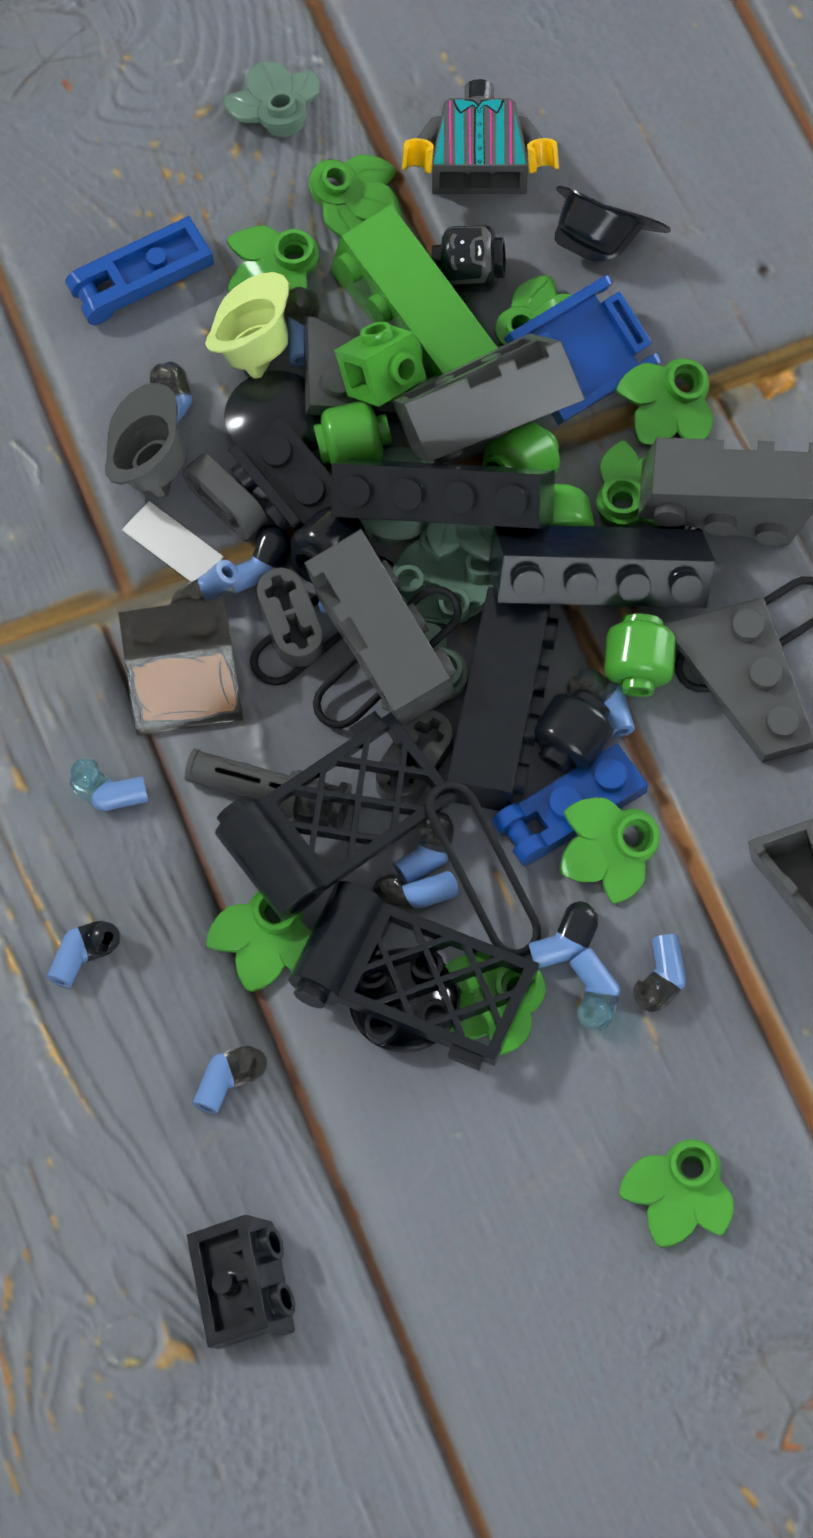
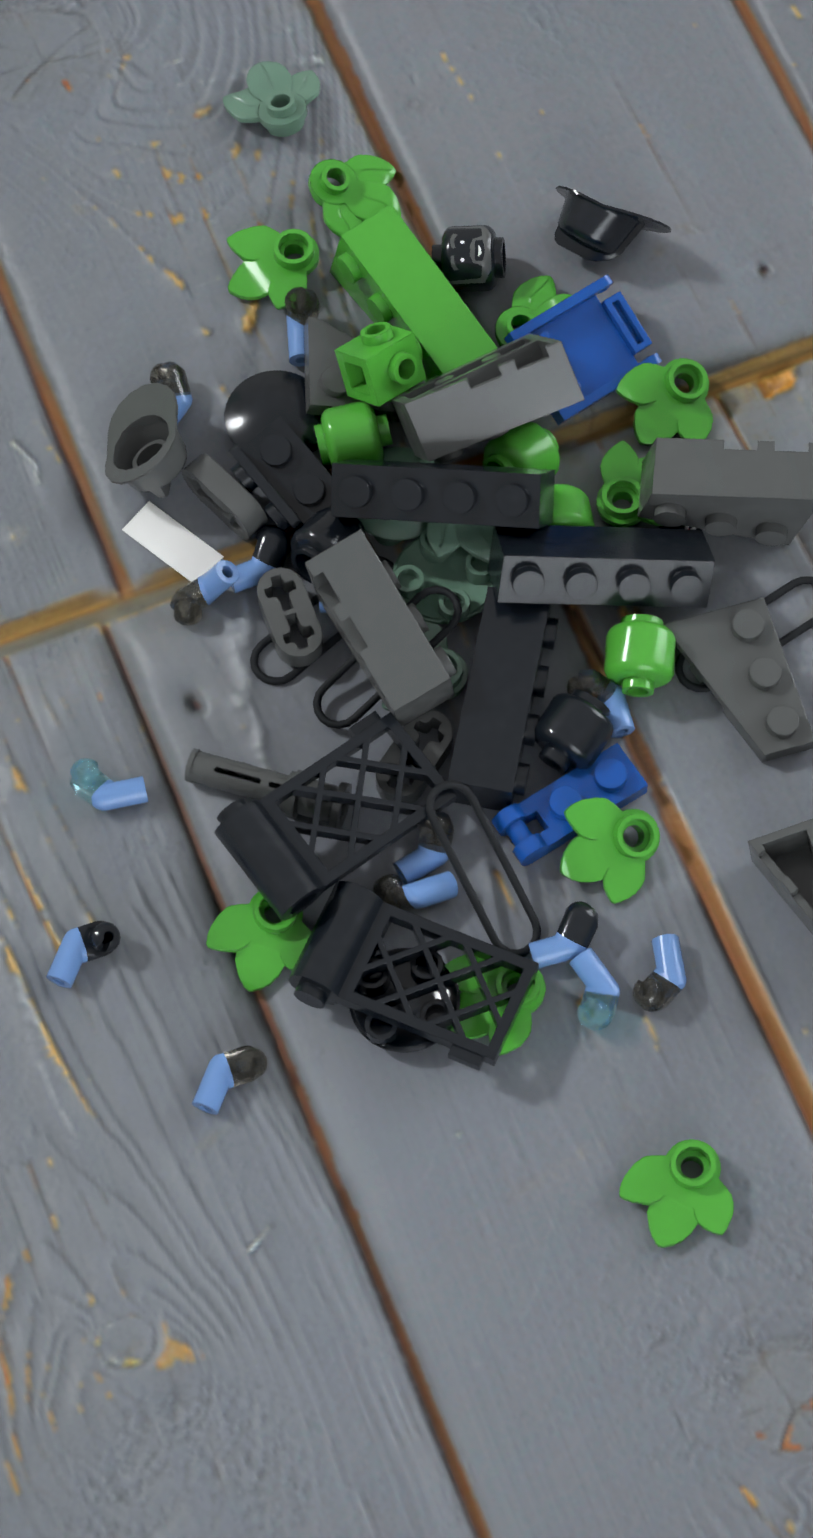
(139, 269): blue plate -> none
(180, 666): slope -> none
(241, 1281): black bracket -> none
(252, 323): yellowish green piece -> none
(479, 145): torso -> none

